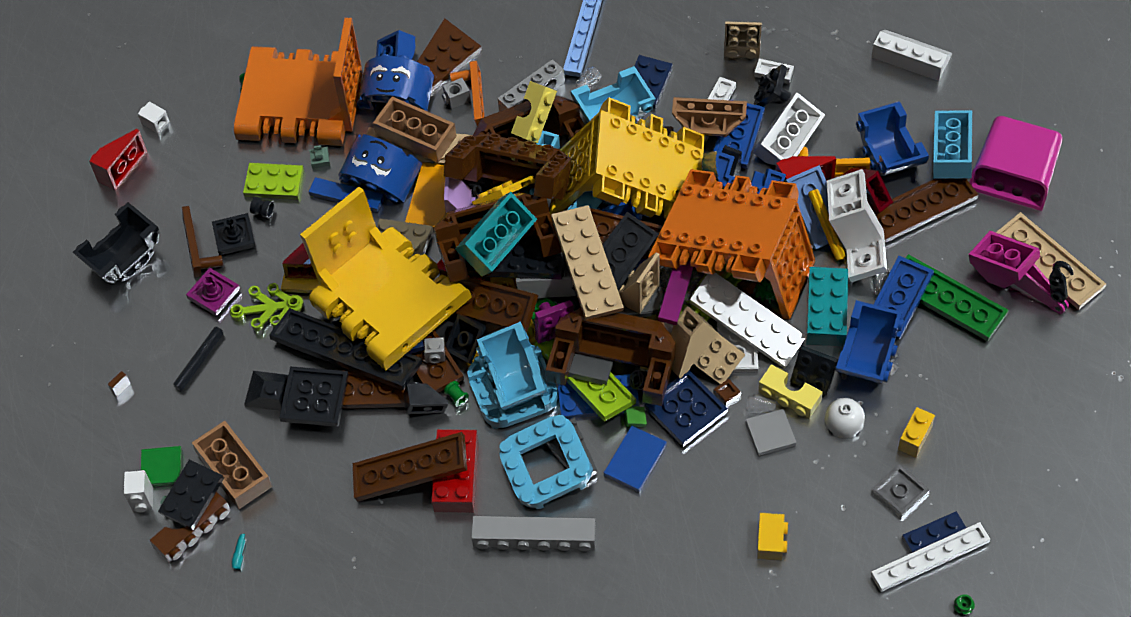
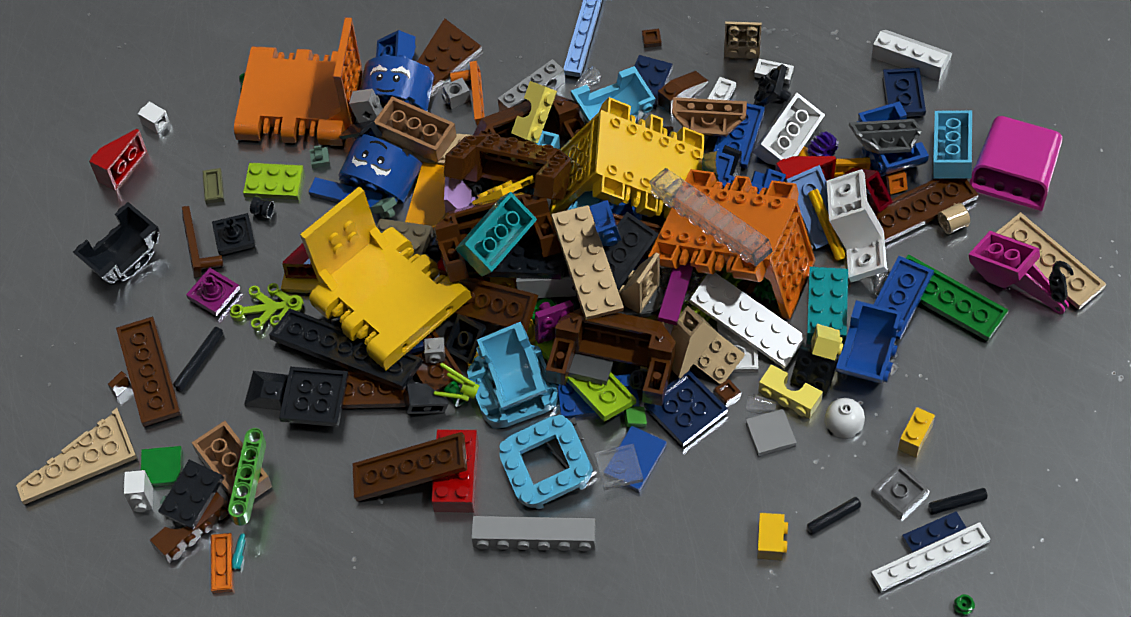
(85, 457): none -> tan wing
(148, 371): none -> reddish brown plate
(213, 186): none -> olive tile
(221, 563): none -> orange tile
(247, 485): none -> bright green beam
(359, 129): none -> black panel
(365, 105): none -> light grey brick
(384, 207): none -> sand green tile
(432, 250): none -> black cone
(468, 389): none -> lime plant
(605, 223): none -> blue arch
(618, 467): none -> clear tile
(651, 38): none -> reddish brown tile
(680, 87): none -> reddish brown slope
(711, 217): none -> clear brick
(823, 145): none -> dark purple gear
(826, 342): none -> light yellow brick
(834, 515): none -> black axle
(887, 135): none -> dark grey wedge
(896, 182): none -> orange tile
(906, 87): none -> dark blue plate
(954, 218): none -> tan piece
(958, 500): none -> black axle

